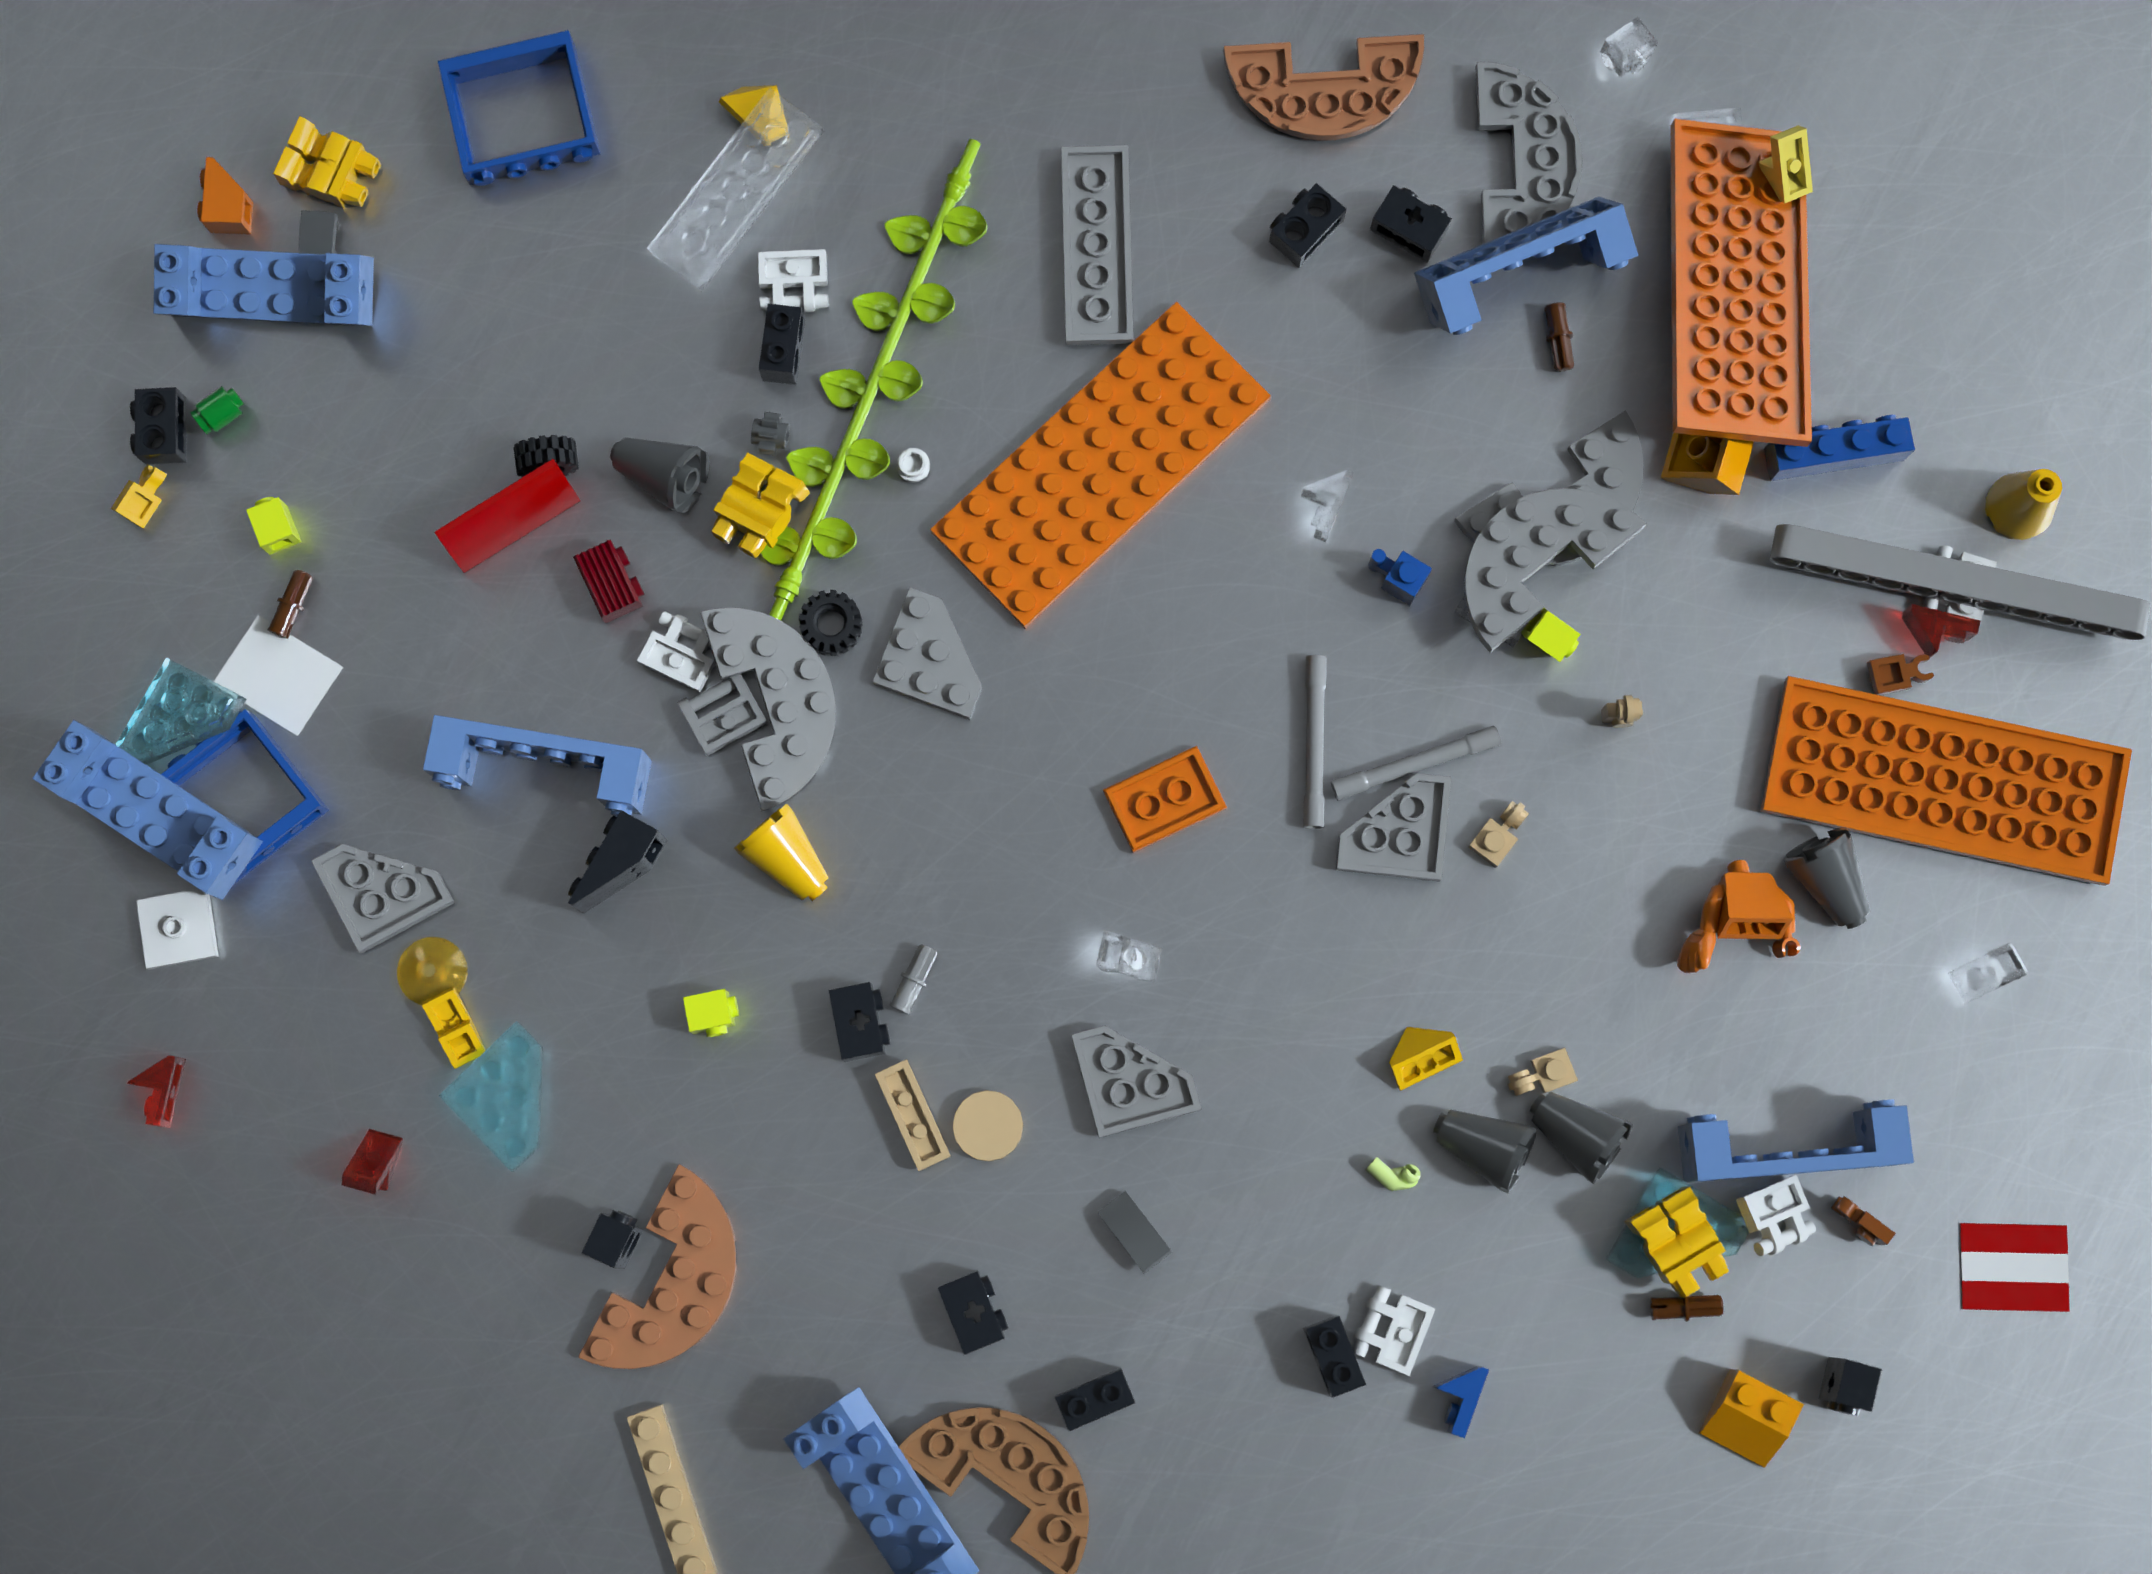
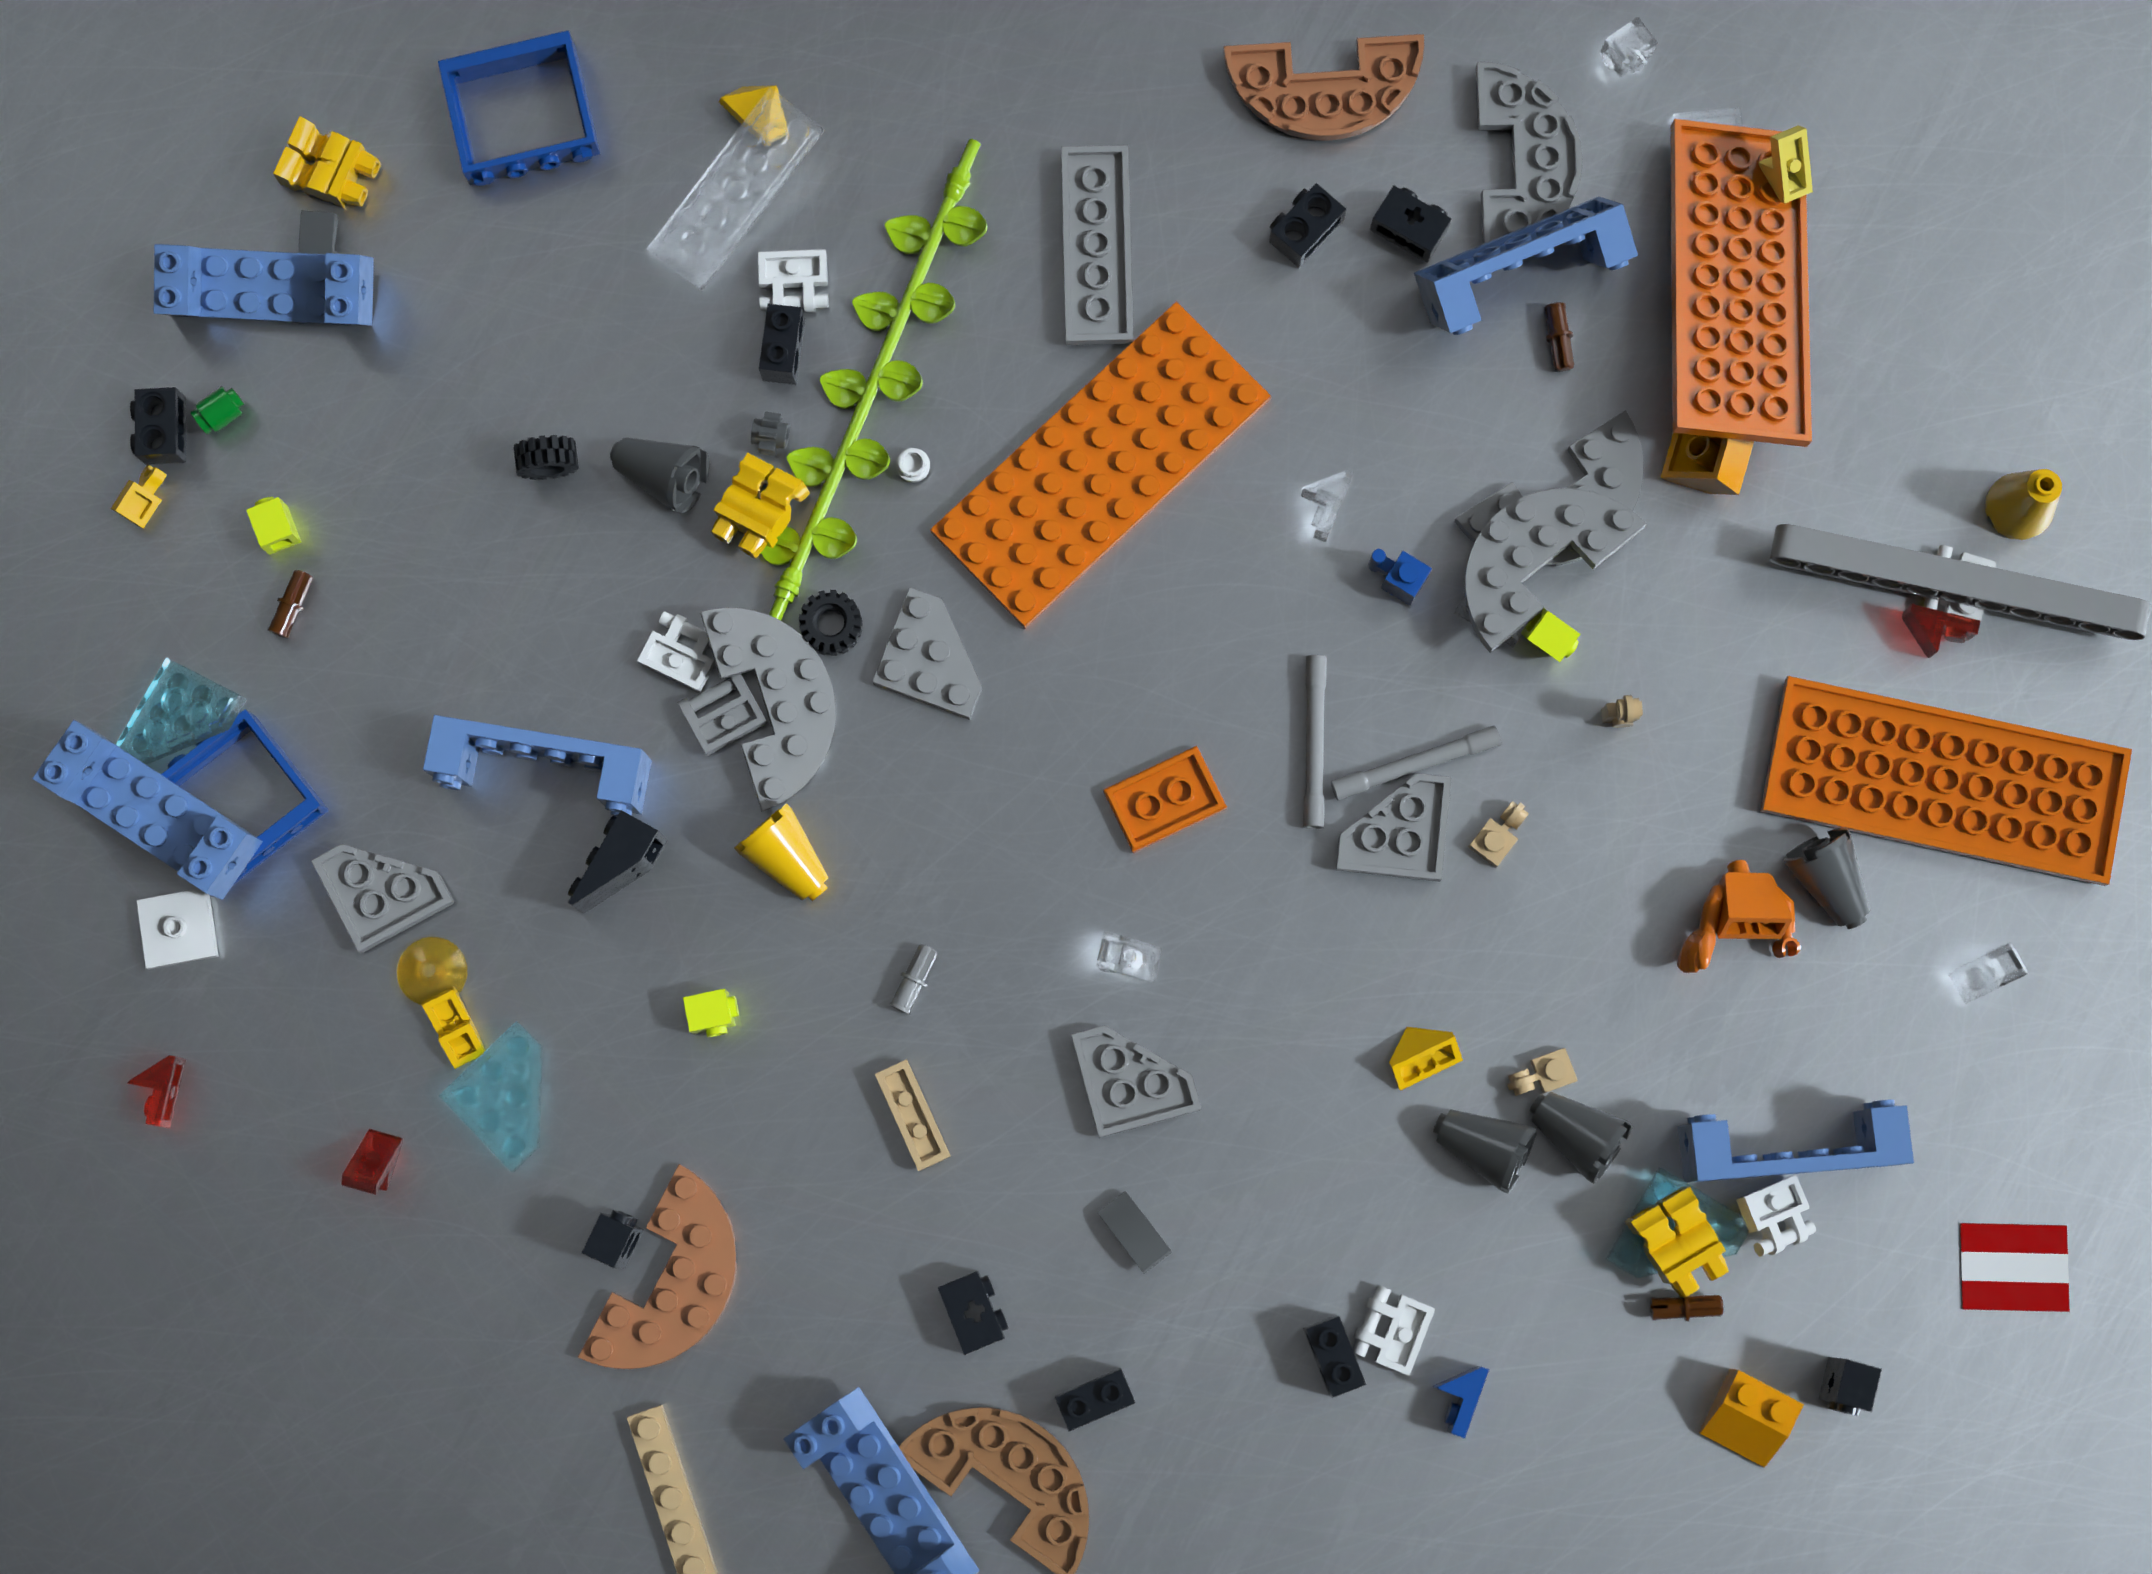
(224, 203): orange slope -> none
(278, 676): white sticker -> none
(507, 516): red slope -> none
(608, 580): dark red brick -> none
(845, 1005): black brick -> none
(988, 1125): tan tile -> none
(1394, 1178): yellowish green arm -> none
(1843, 448): blue brick -> none
(1868, 1227): dark orange plate -> none
(1894, 674): dark orange plate -> none

